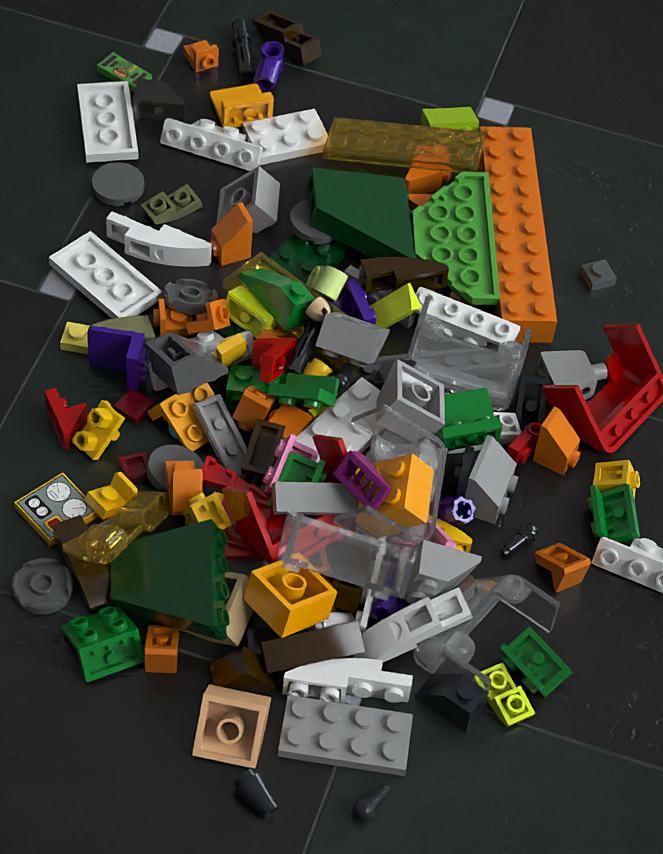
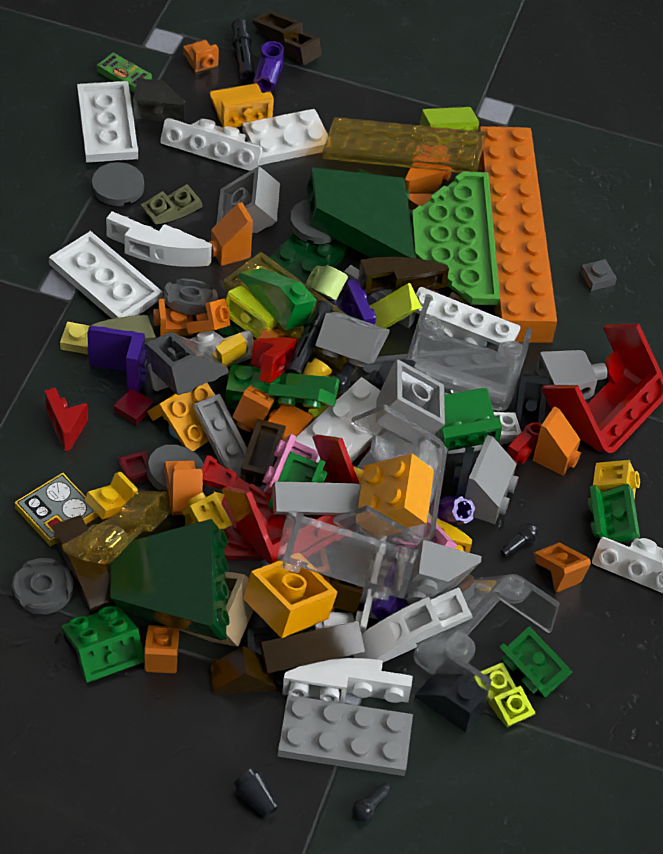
(99, 431): yellow hips -> none
(231, 726): light nougat slope -> none
(318, 309): tan hinge -> none
(345, 473): magenta slope -> none

